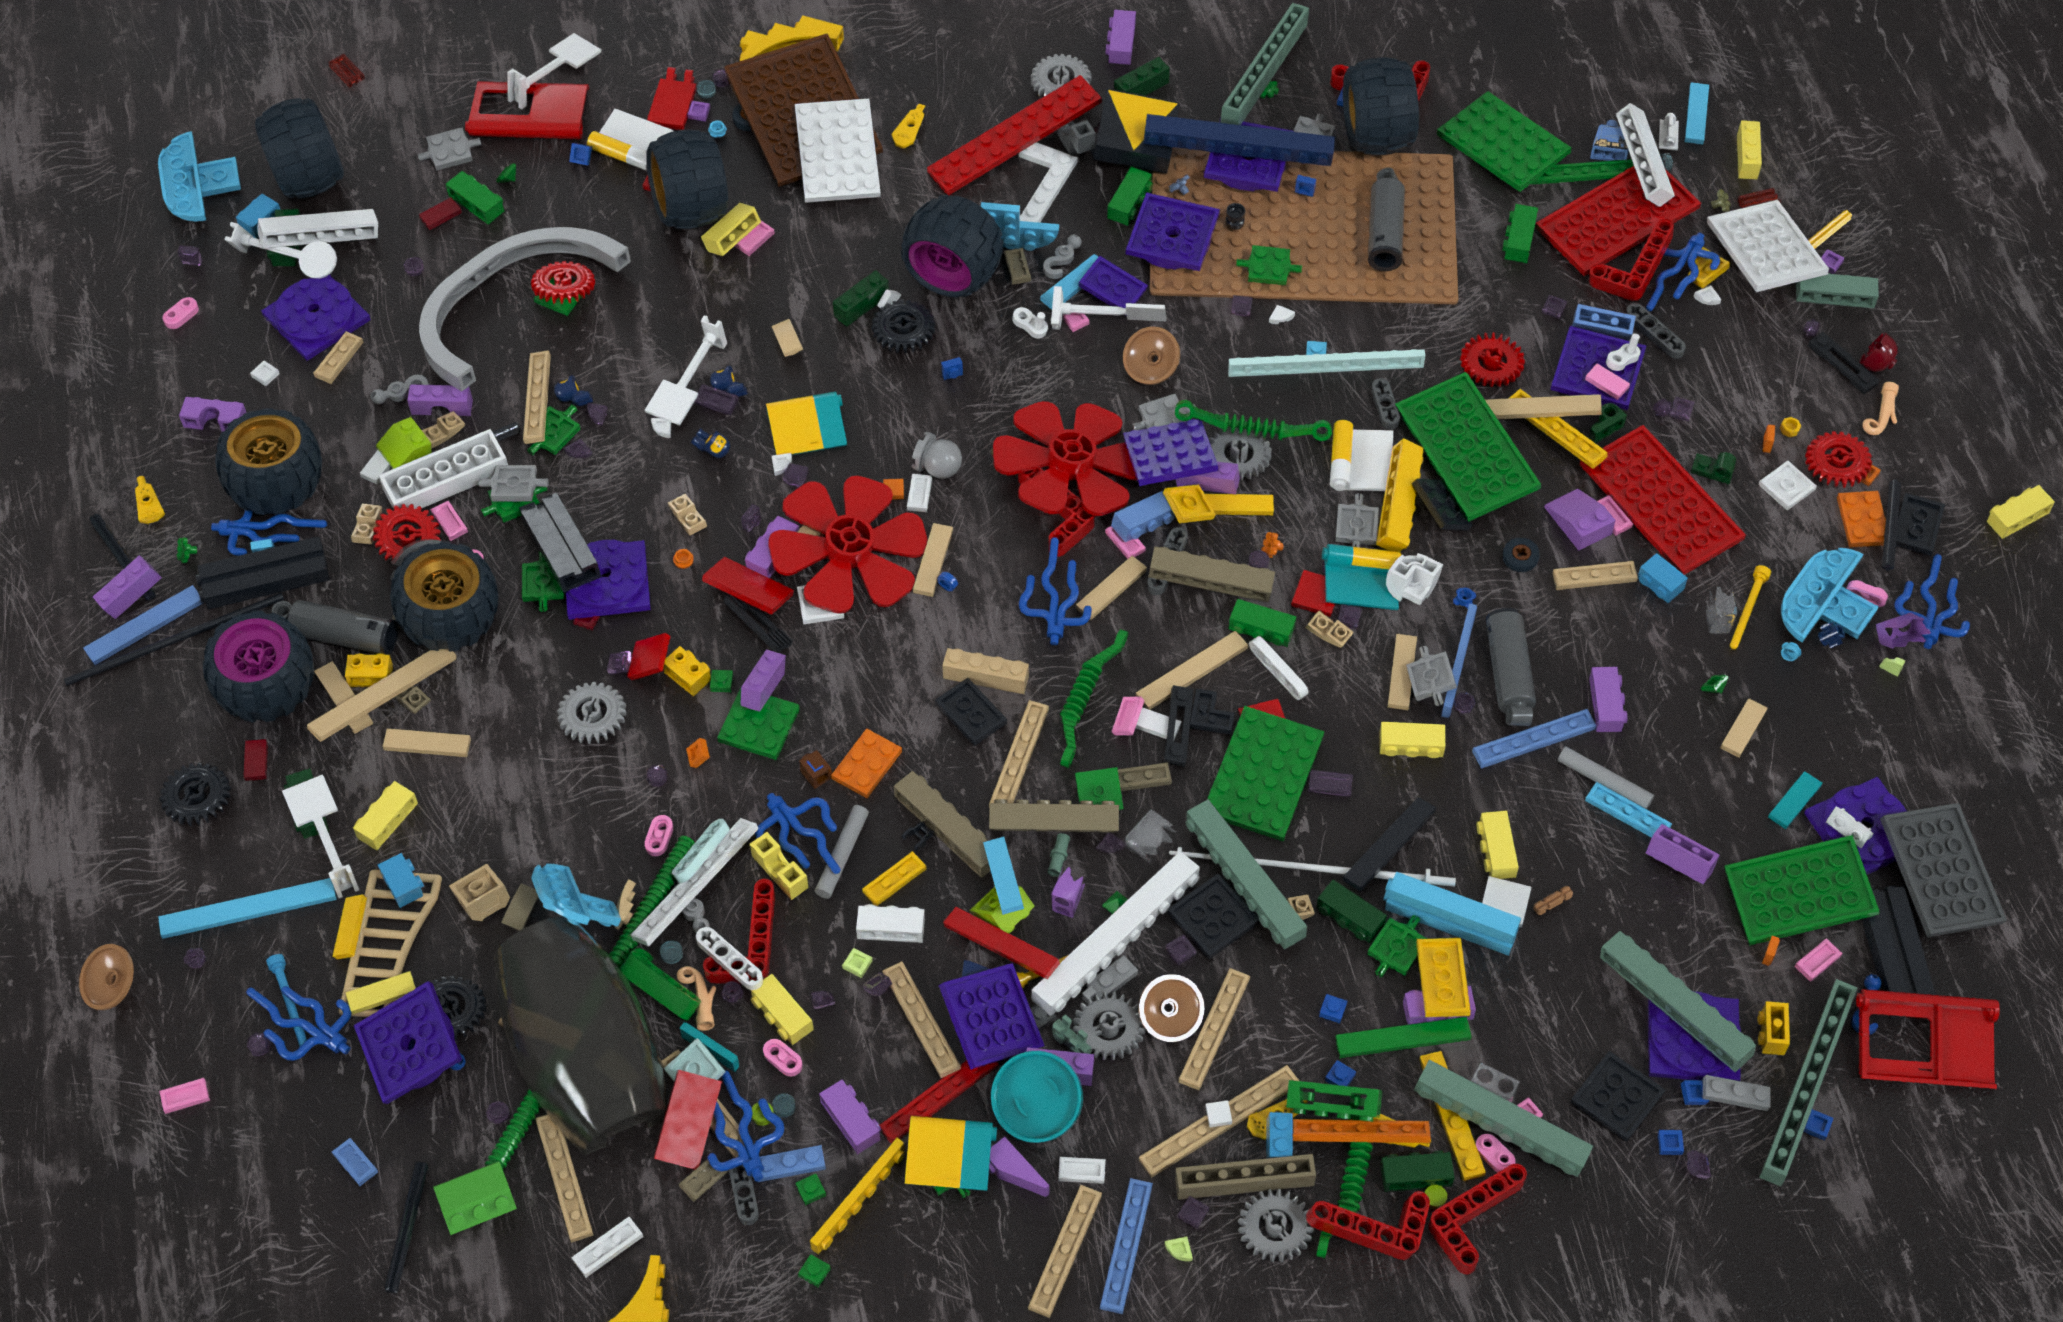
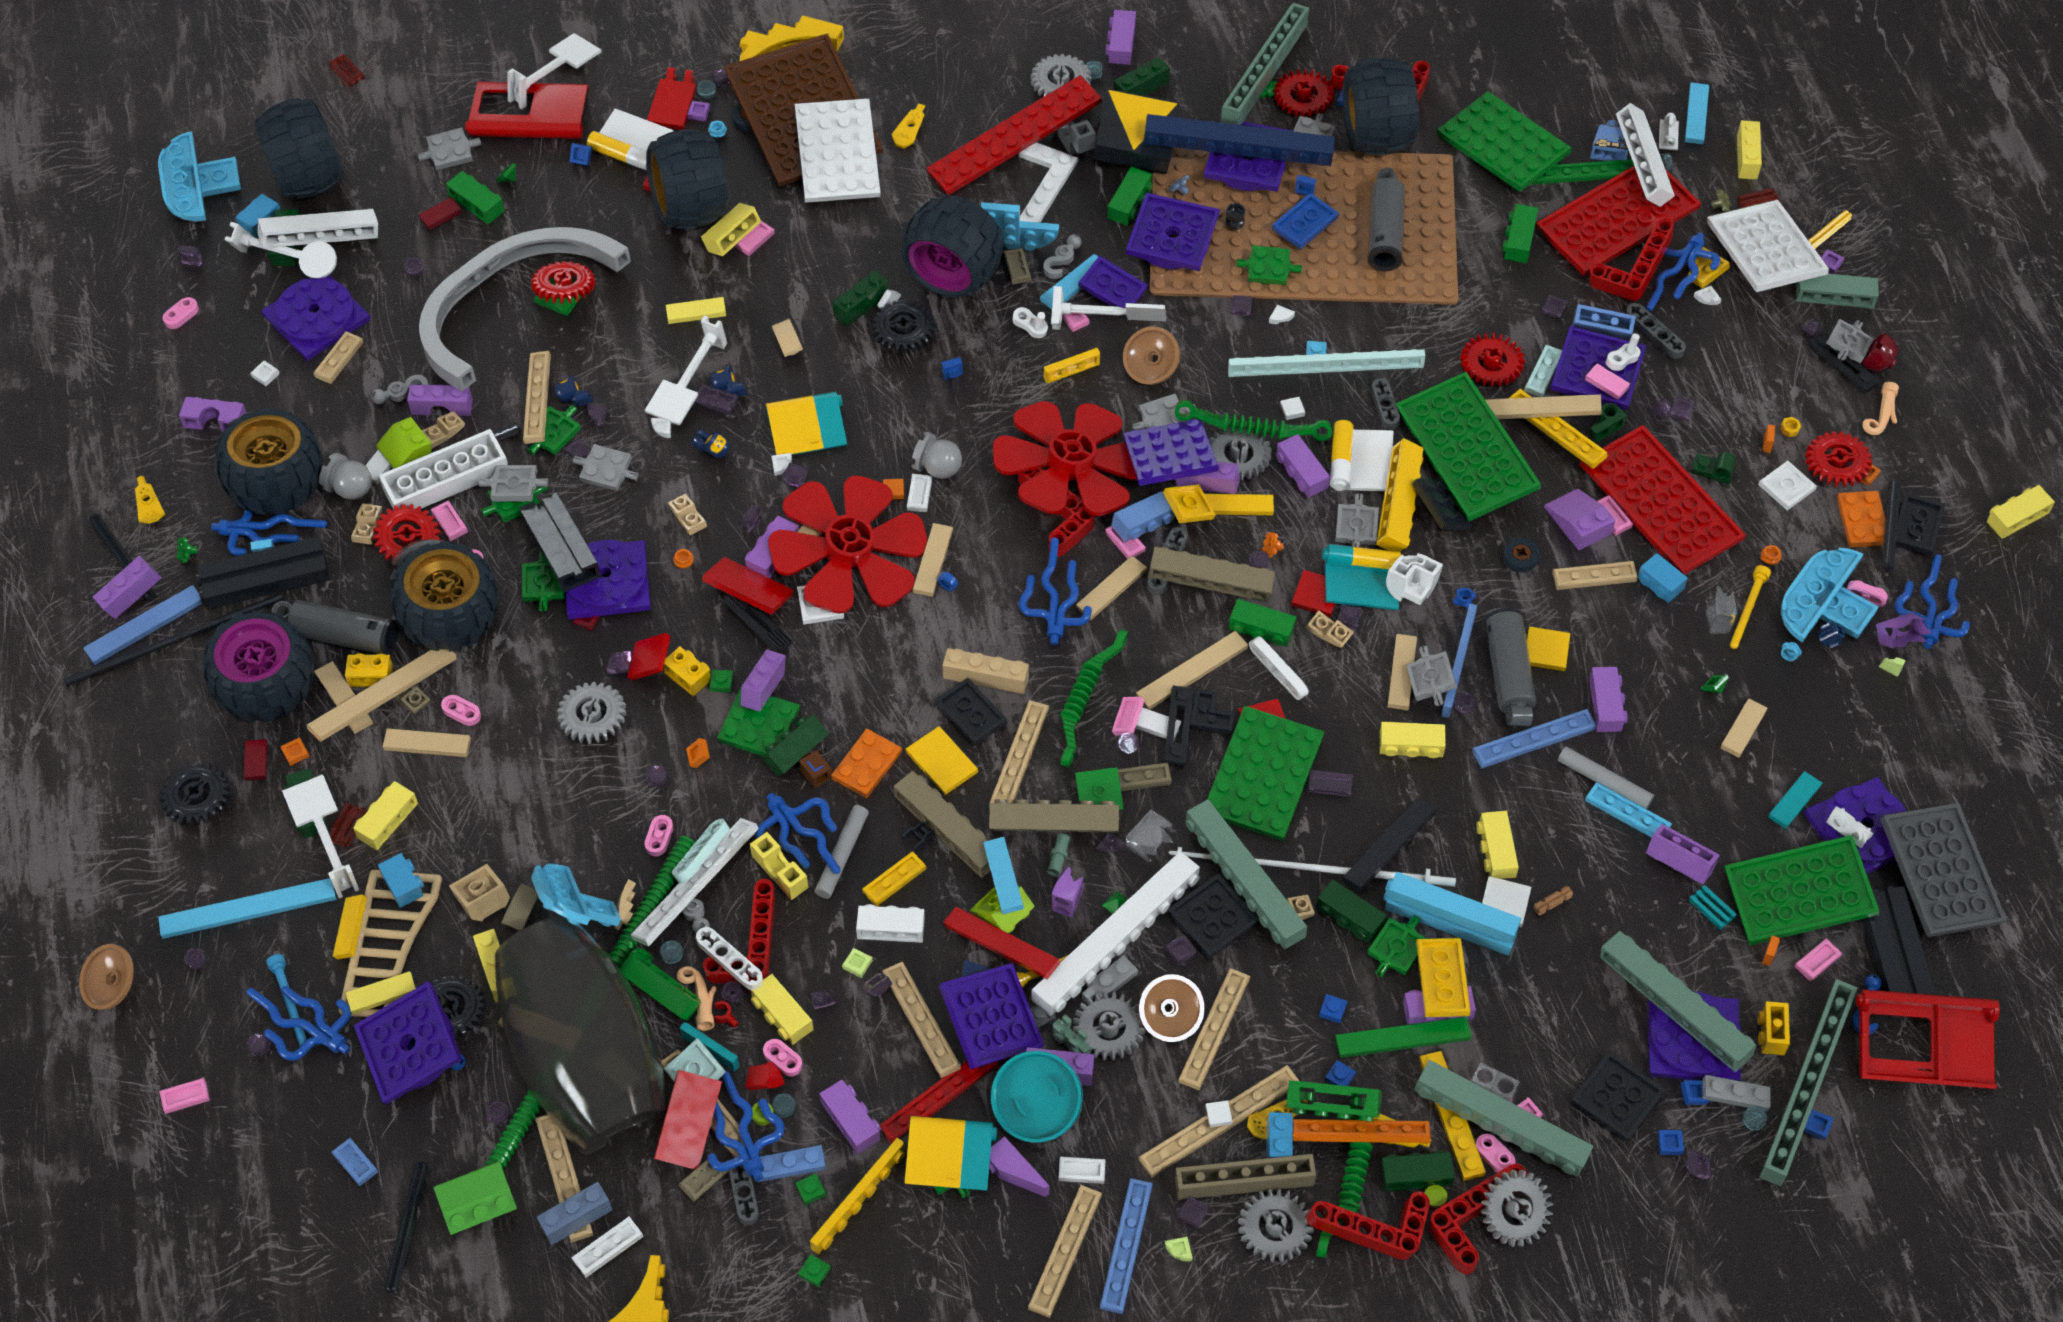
(294, 751): none -> orange tile
(340, 820): none -> clear red tile
(345, 477): none -> light grey tile
(462, 711): none -> bright pink plate
(487, 945): none -> light yellow brick
(574, 1213): none -> sand blue brick
(605, 467): none -> light grey plate
(695, 310): none -> light yellow tile
(727, 1018): none -> red piece
(763, 1077): none -> red tile
(794, 744): none -> dark green brick
(941, 760): none -> yellow tile
(1072, 365): none -> yellow tile
(1095, 68): none -> clear light blue tile
(1128, 742): none -> clear purple plate
(1292, 408): none -> white tile
(1302, 87): none -> red gear
(1302, 466): none -> medium lavender brick
(1305, 221): none -> blue plate
(1530, 1214): none -> light grey gear
(1543, 371): none -> light aqua tile
(1548, 648): none -> yellow tile
(1715, 904): none -> teal tile
(1755, 1118): none -> clear light blue tile
(1771, 555): none -> orange plate
(1849, 340): none -> light grey plate

